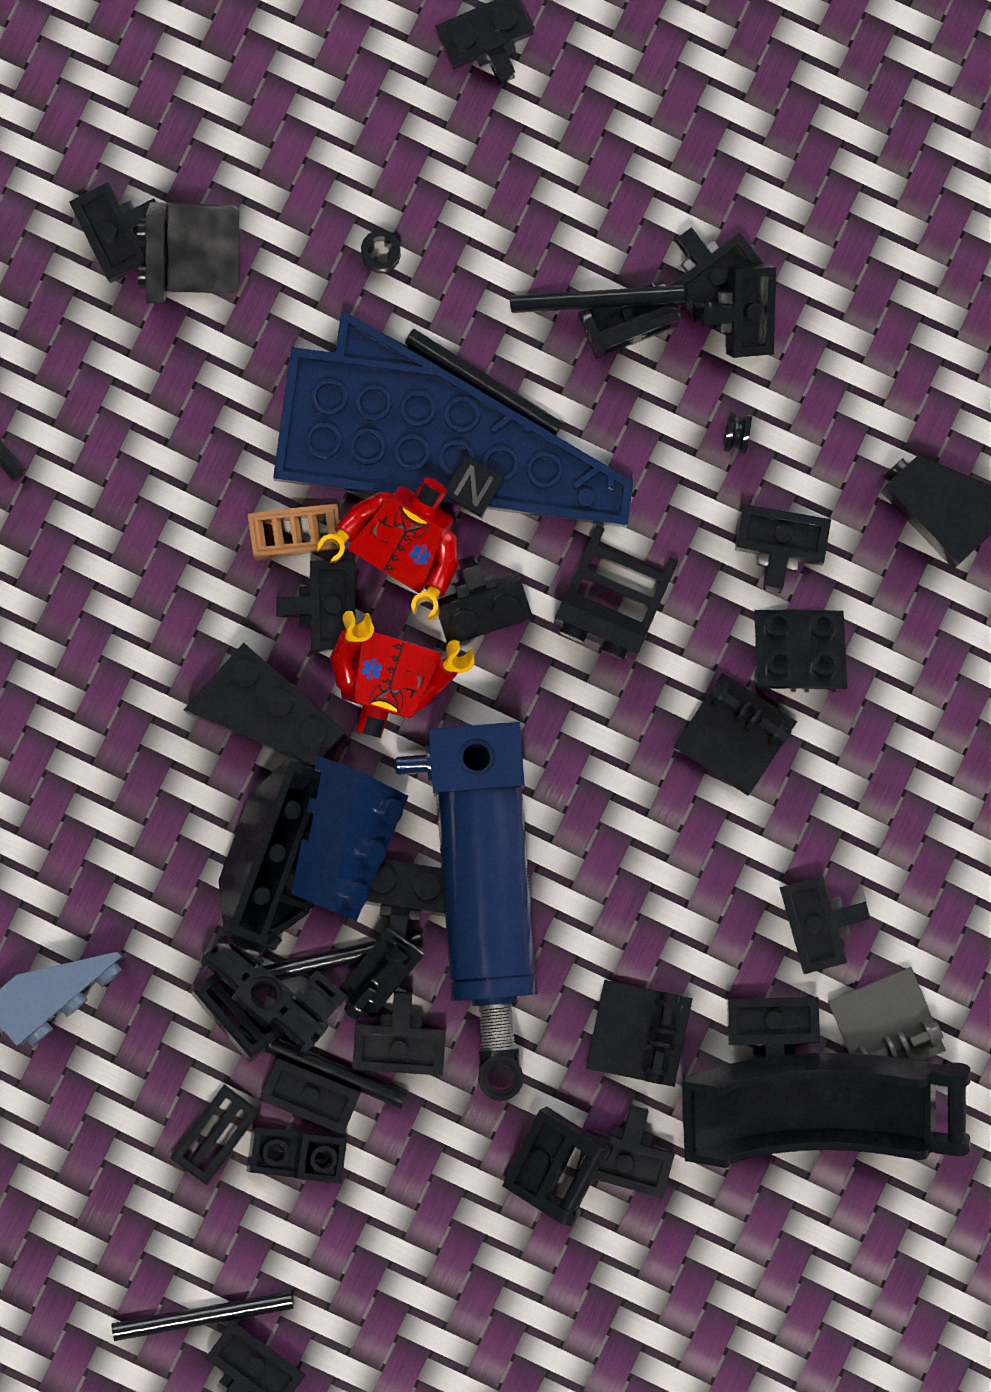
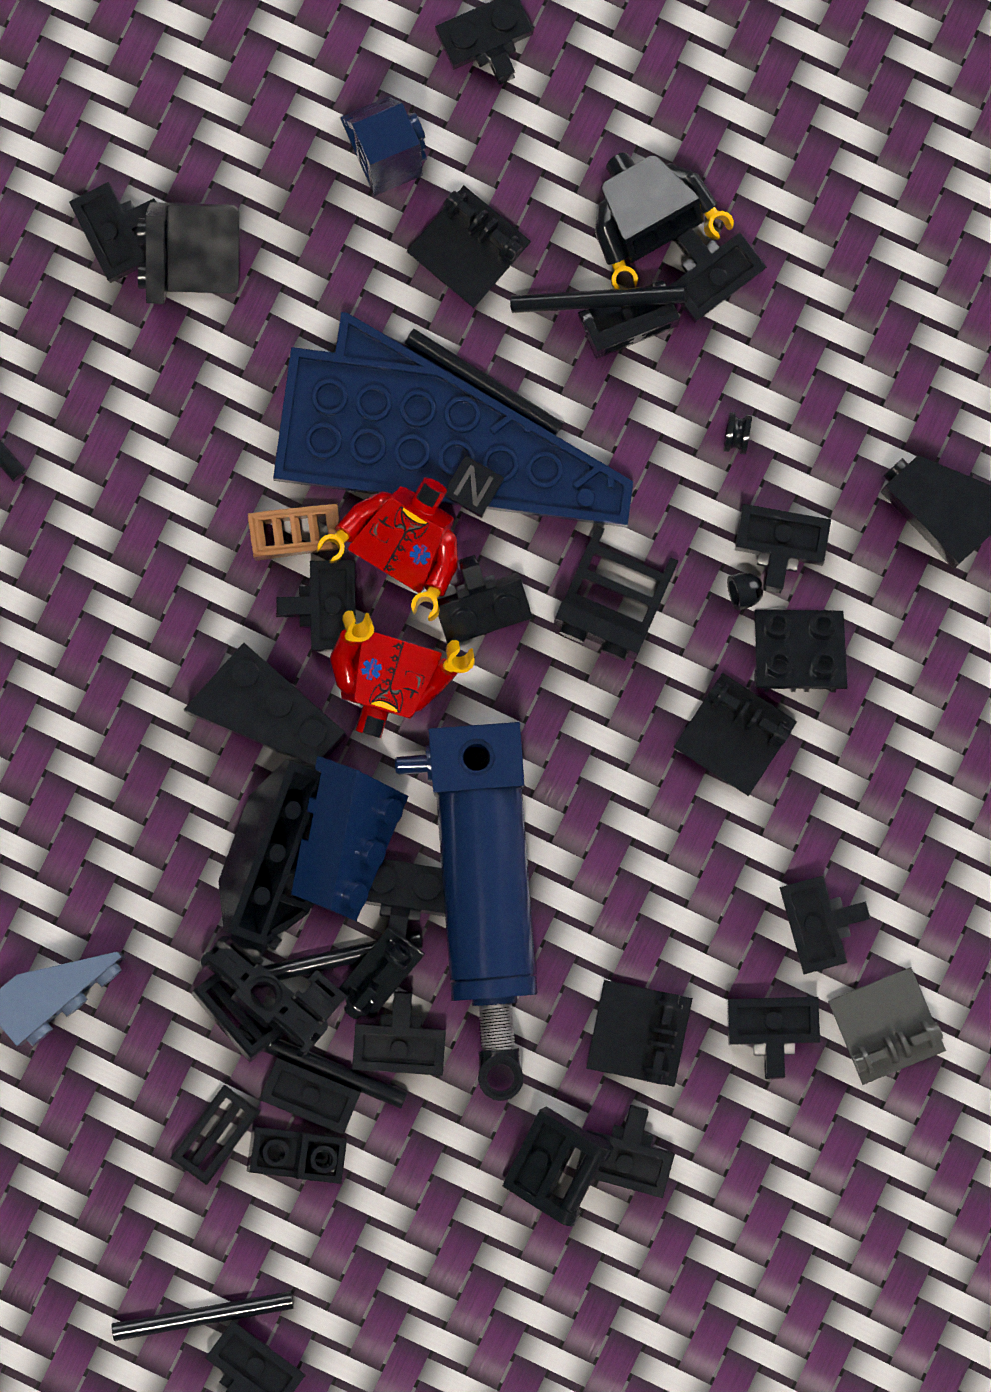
(368, 247): black bush -> none
(386, 143): none -> dark blue wedge
(468, 246): none -> black hinge
(648, 208): none -> torso
(744, 310): black hinge -> none
(744, 590): none -> black hinge
(822, 1105): black windscreen -> none

